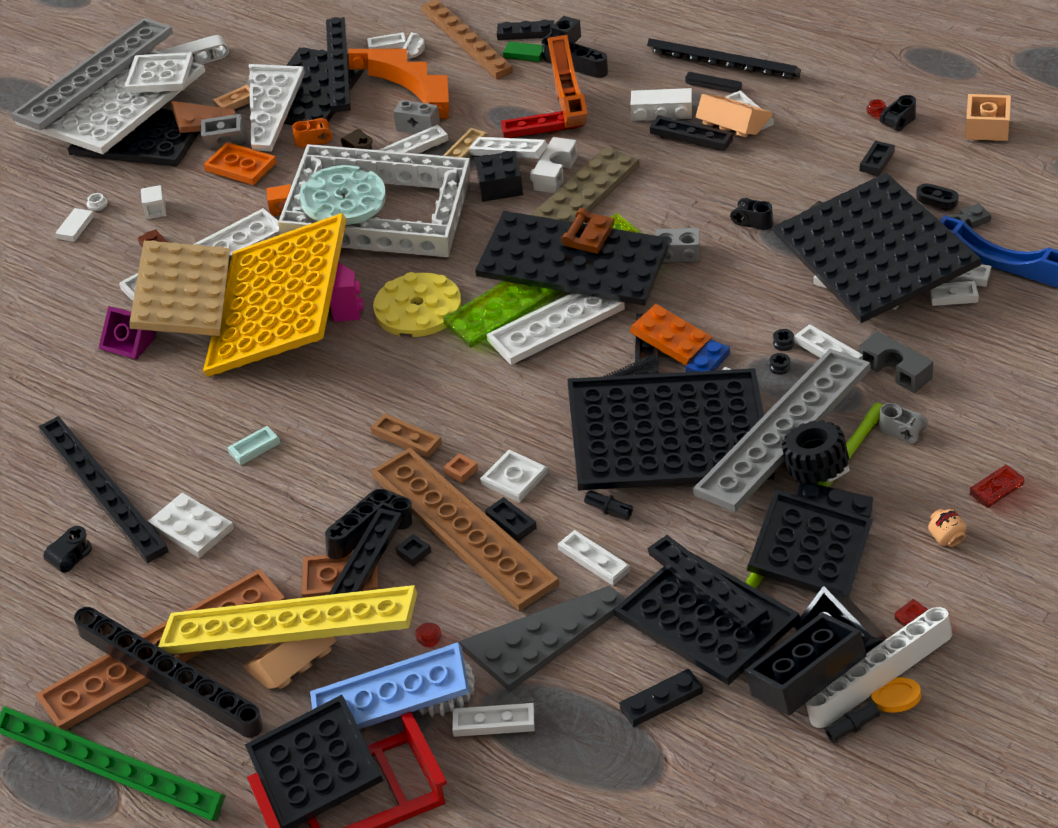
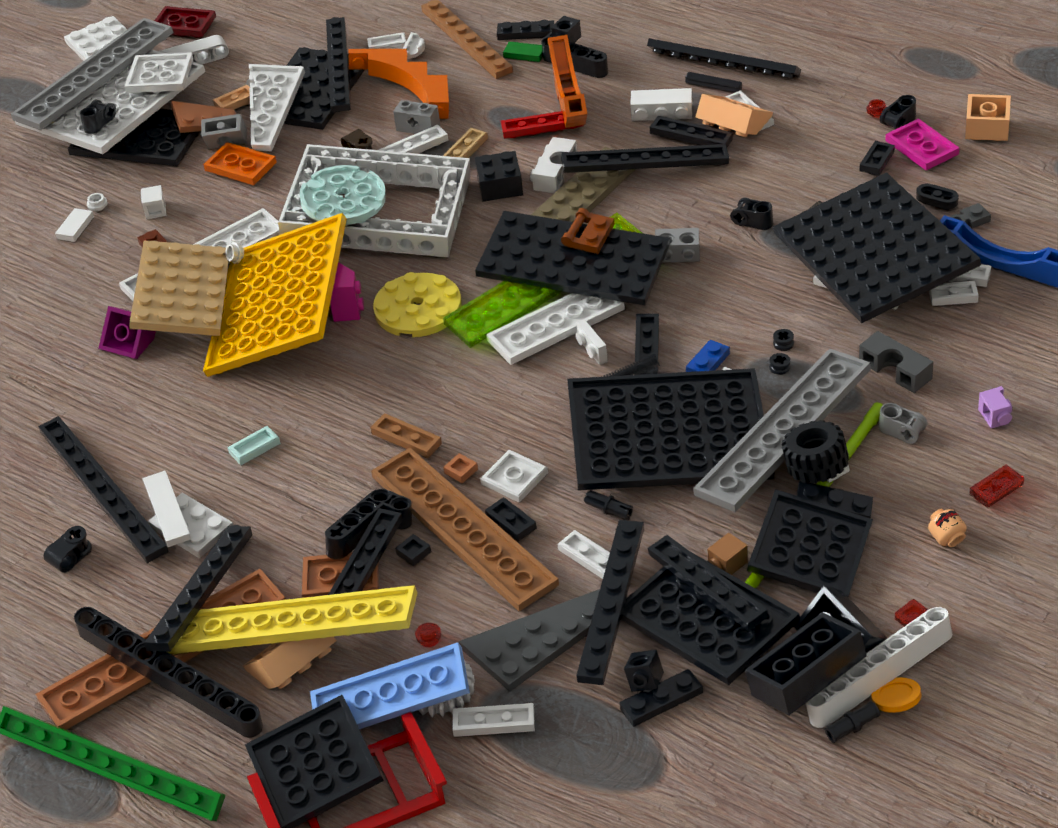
(94, 37): none -> white plate
(97, 116): none -> black piece
(166, 508): none -> white tile
(187, 20): none -> dark red plate
(198, 589): none -> black plate
(234, 252): none -> white plate
(277, 198): orange brick -> none
(310, 132): orange piece -> none
(524, 147): white plate -> none
(592, 342): none -> white plate
(610, 603): none -> black plate
(644, 158): none -> black plate
(644, 670): none -> black brick
(670, 334): orange plate -> none
(728, 553): none -> medium nougat brick
(820, 342): white plate -> none
(922, 144): none -> dark pink plate
(995, 407): none -> lavender brick

